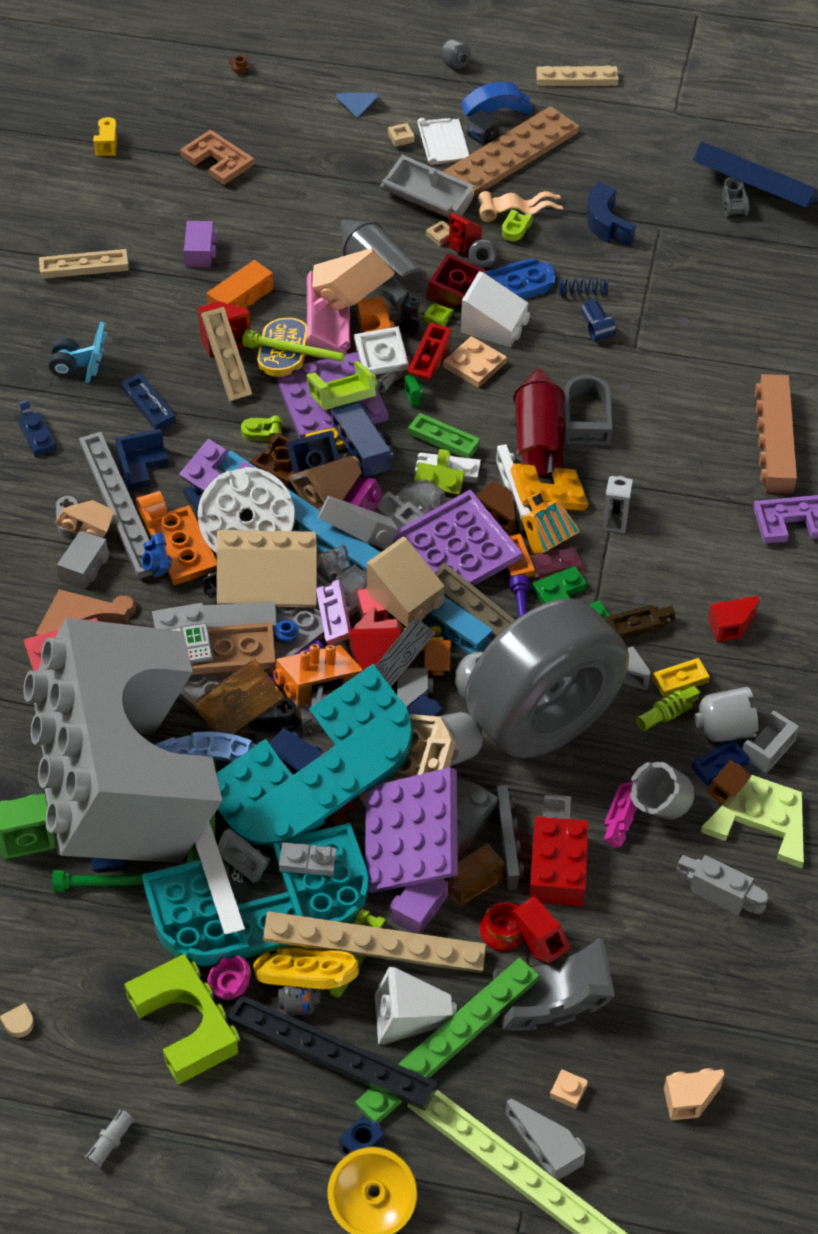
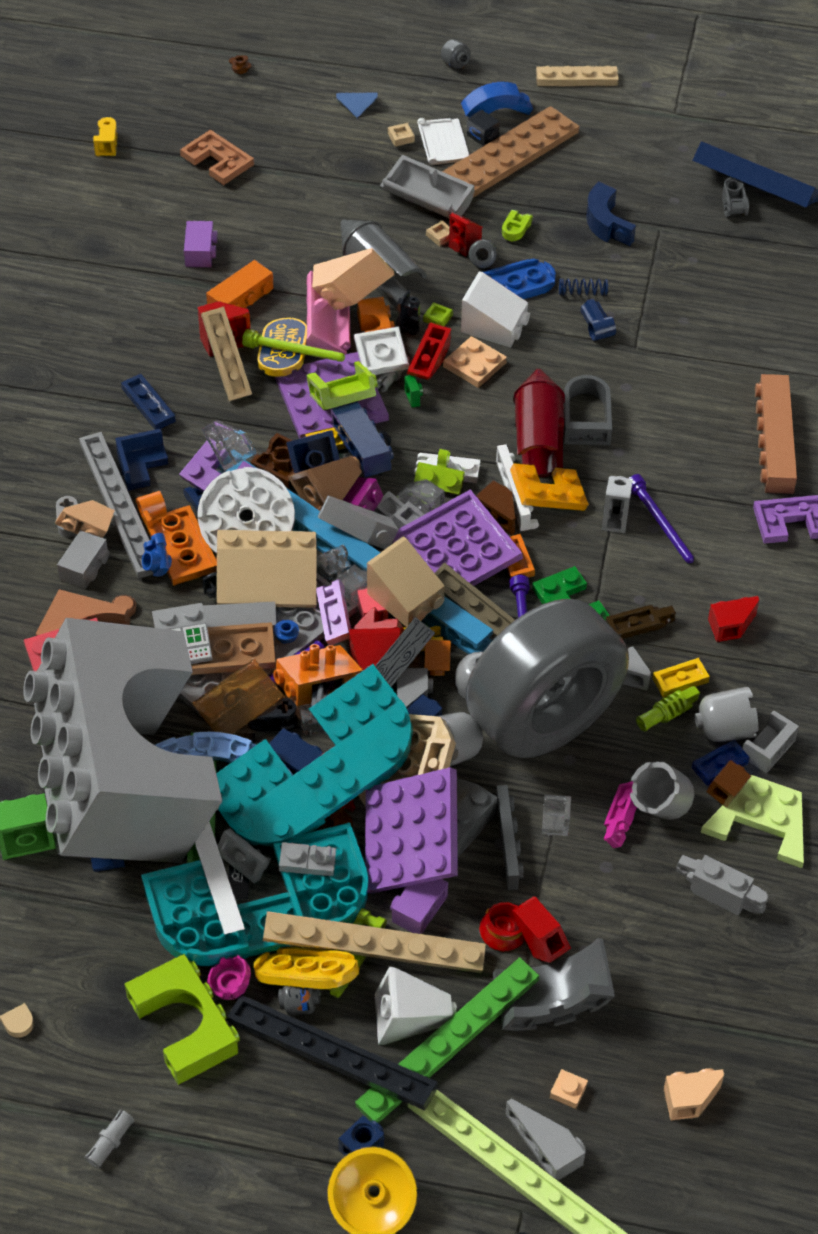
(35, 430): dark blue plate -> none
(63, 880): green piece -> none
(68, 355): plate -> none
(83, 263): tan plate -> none
(228, 443): none -> clear slope
(261, 428): lime plate -> none
(444, 436): bright green plate -> none
(451, 281): dark red slope -> none
(476, 874): clear orange brick -> none
(492, 206): light nougat flag -> none
(547, 524): light orange torso -> none
(554, 562): clear pink plate -> none
(559, 861): red brick -> none
(639, 489): none -> dark purple piece

